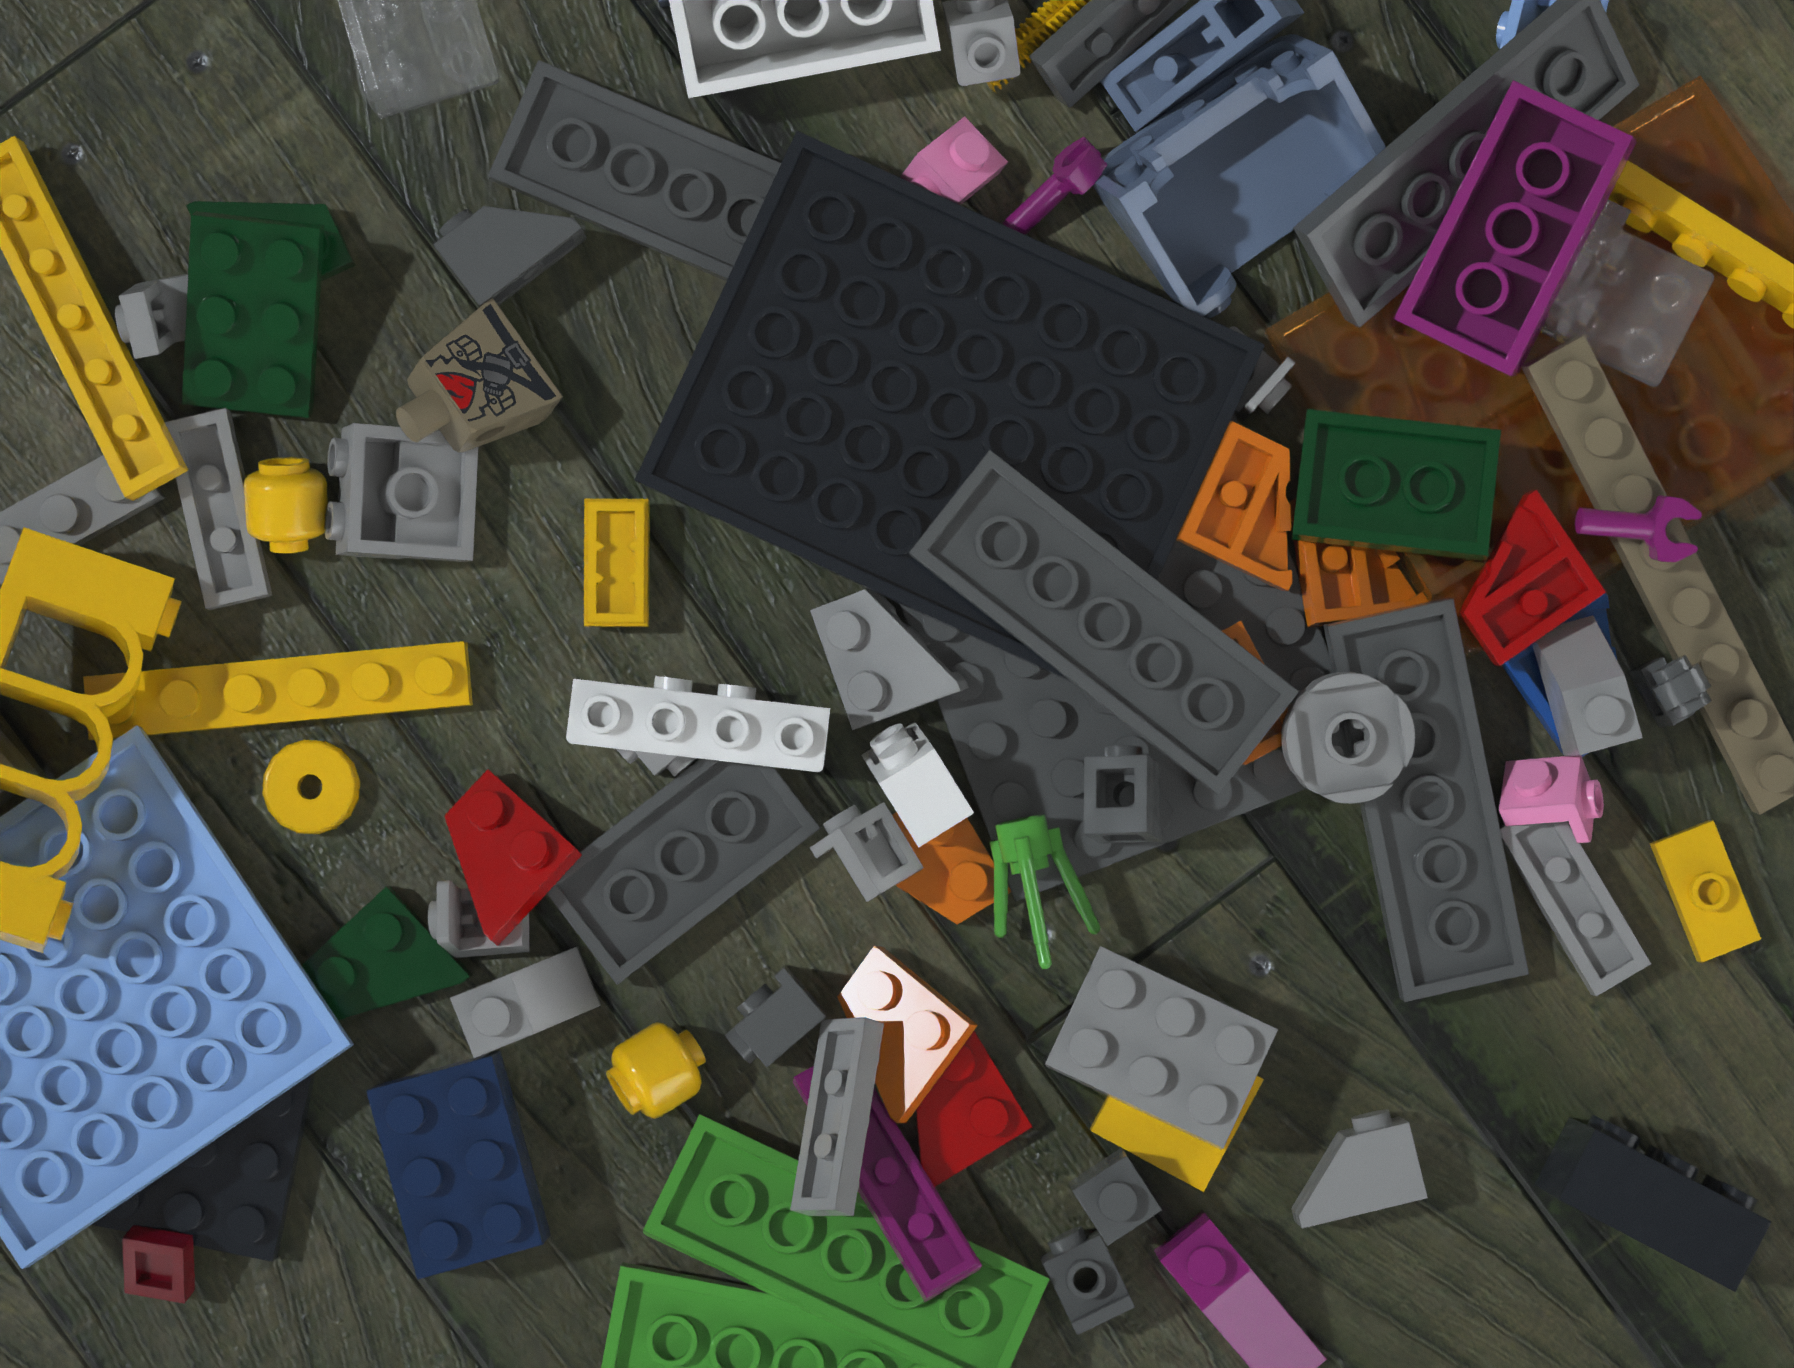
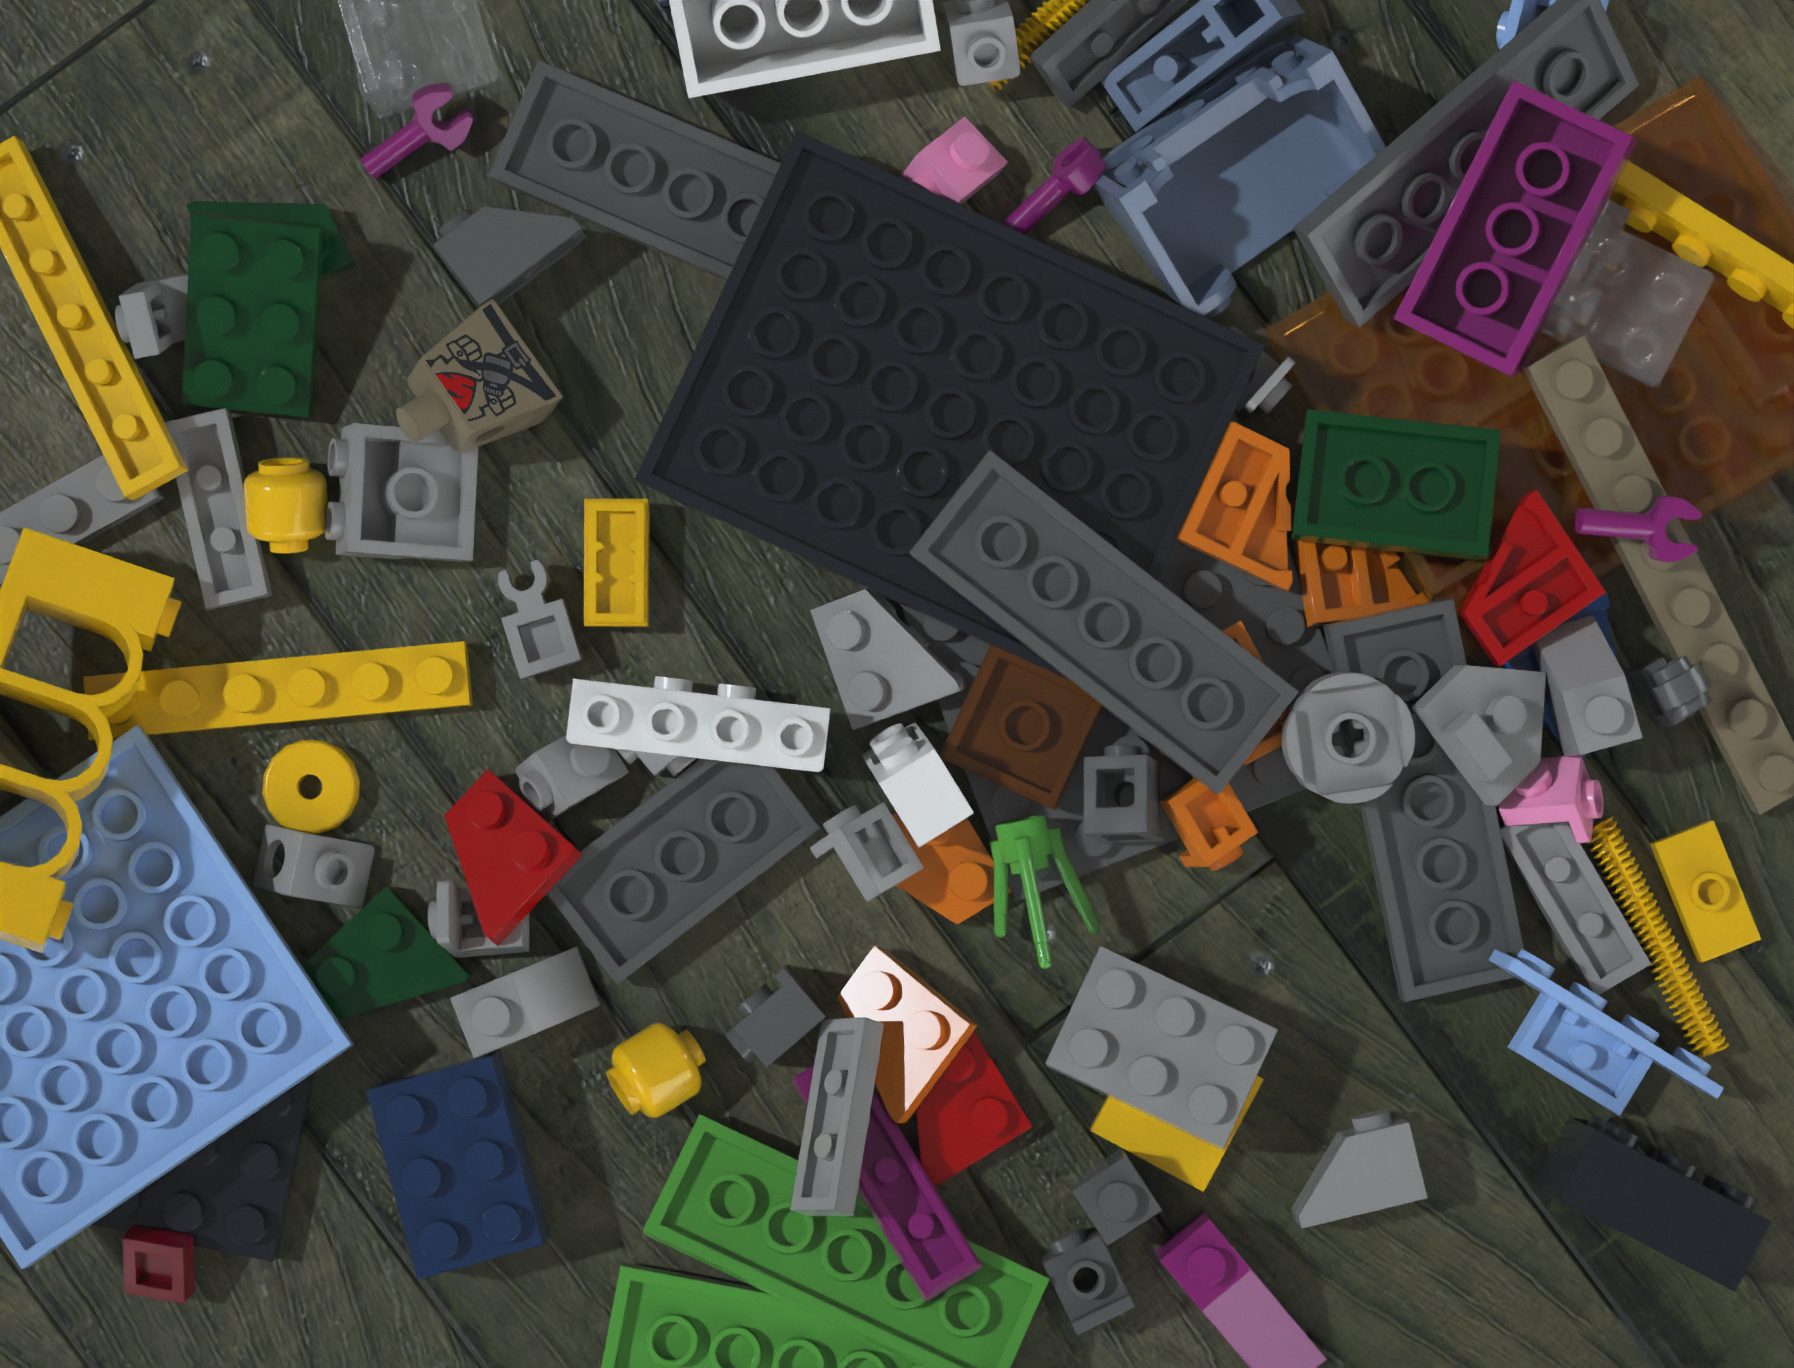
(315, 867): none -> light grey bracket
(420, 130): none -> magenta bar
(540, 632): none -> light grey plate
(566, 775): none -> light grey bracket
(1022, 728): none -> reddish brown tile
(1208, 824): none -> orange bracket
(1487, 725): none -> light grey plate
(1588, 1048): none -> light blue bracket
(1656, 938): none -> yellow axle

